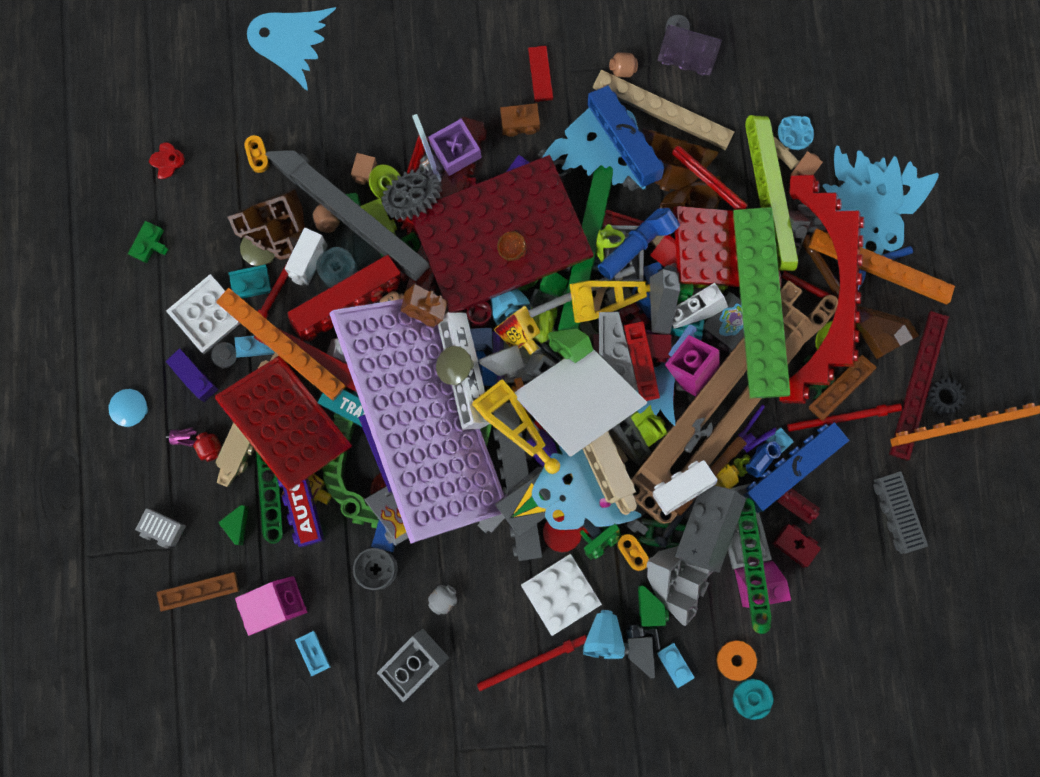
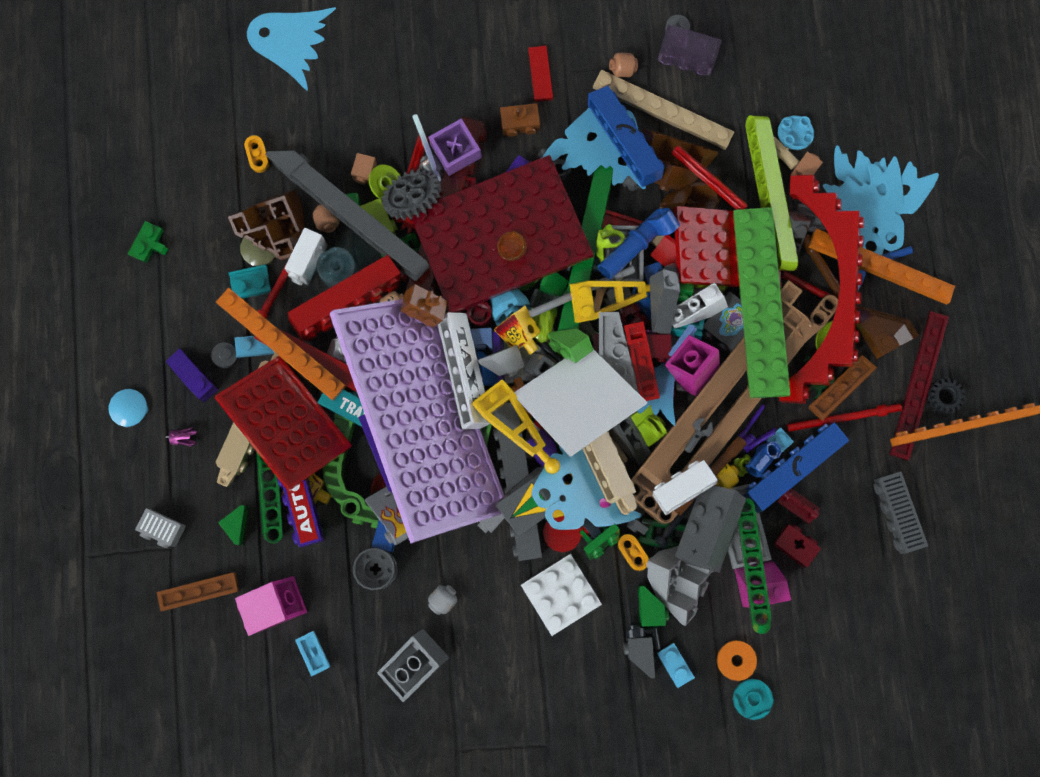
(164, 160): red plate -> none
(201, 315): white plate -> none
(207, 446): red head -> none
(454, 365): olive dish -> none
(568, 646): red bar -> none
(604, 637): medium azure cone -> none

